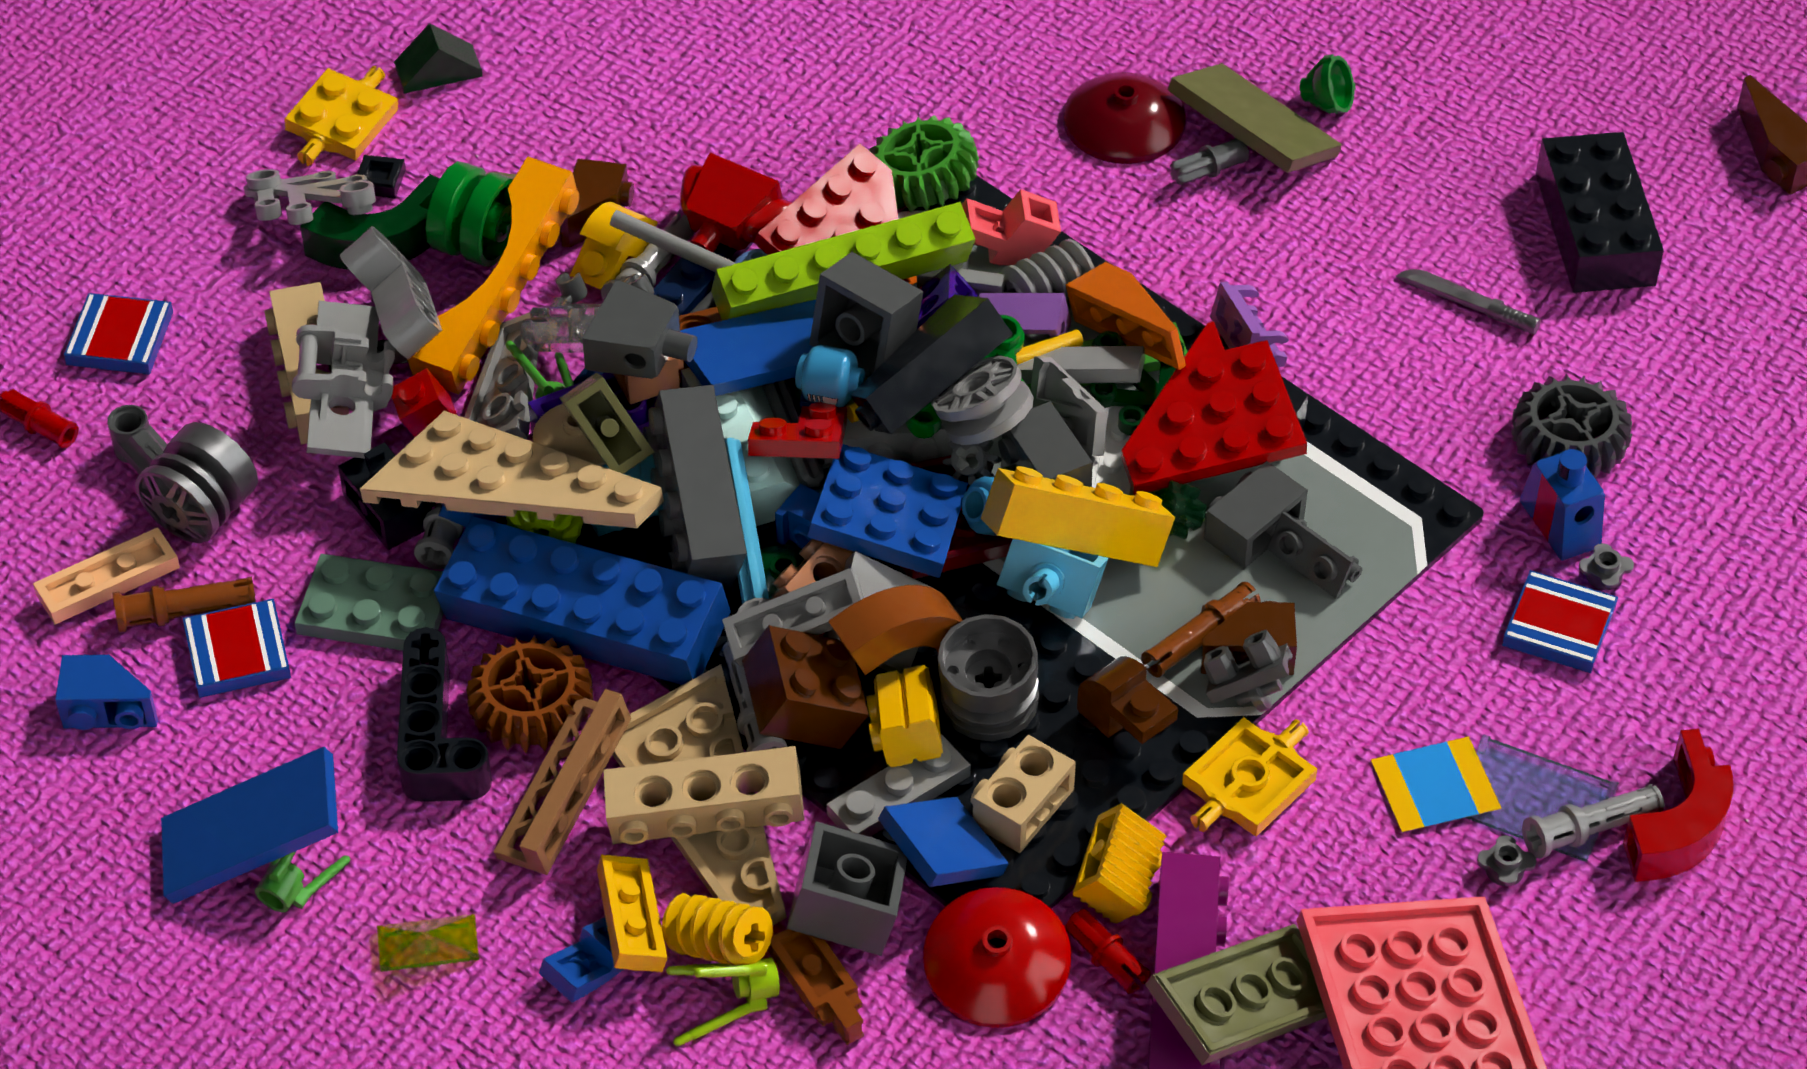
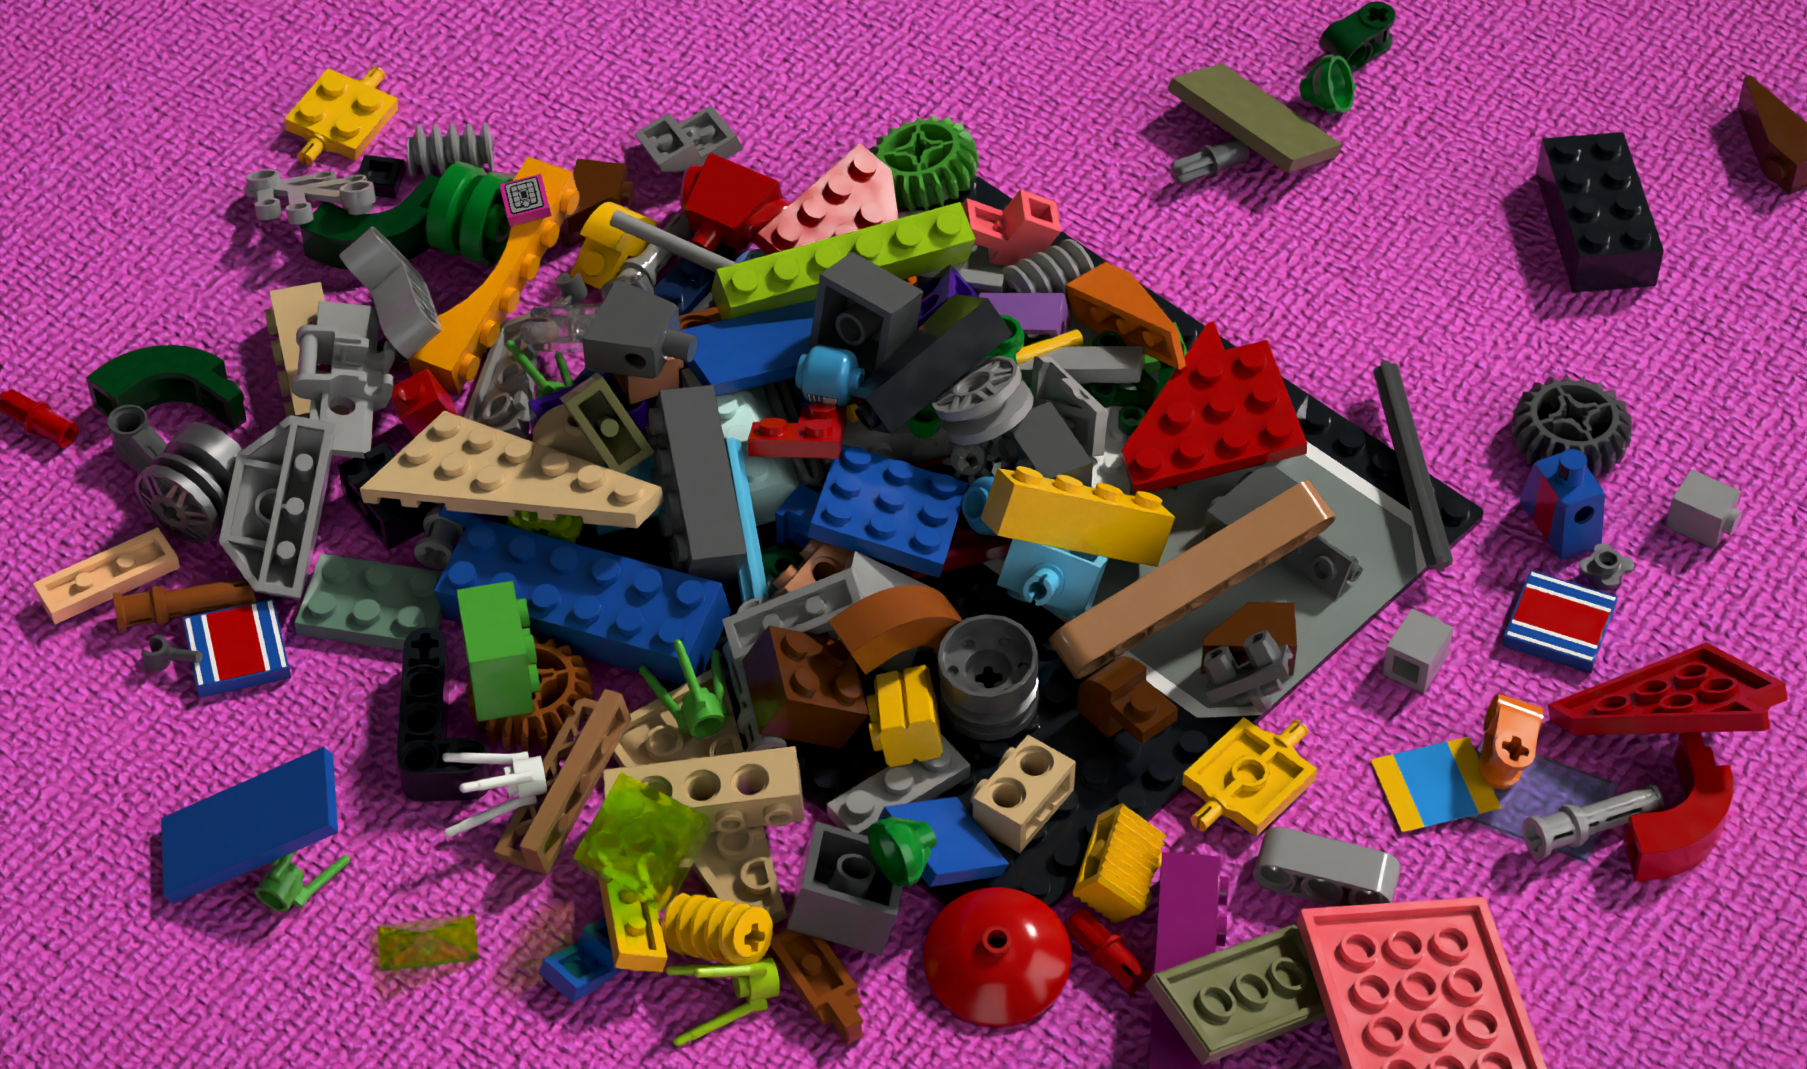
(102, 694): blue slope -> none
(118, 333): tile -> none
(163, 654): none -> dark grey hand
(168, 375): none -> dark green arch
(278, 505): none -> light grey wedge
(436, 60): slope -> none
(449, 149): none -> light grey piece
(498, 650): none -> bright green brick
(523, 778): none -> white plant
(525, 200): none -> tile
(642, 842): none -> clear neon green brick
(689, 142): none -> light grey slope
(701, 711): none -> bright green plant
(901, 848): none -> green piece
(1124, 118): dark red dish -> none
(1183, 504): clear green gear -> none
(1191, 579): none -> medium nougat beam
(1191, 635): dark orange pin -> none
(1239, 321): medium lavender hinge -> none
(1325, 869): none -> light grey beam
(1360, 35): none -> dark green piece
(1412, 467): none -> dark grey axle
(1417, 650): none -> light grey brick
(1492, 308): flat silver piece -> none
(1506, 872): flat silver plate -> none
(1508, 740): none -> orange piece
(1679, 694): none -> red wing
(1704, 509): none -> light grey brick

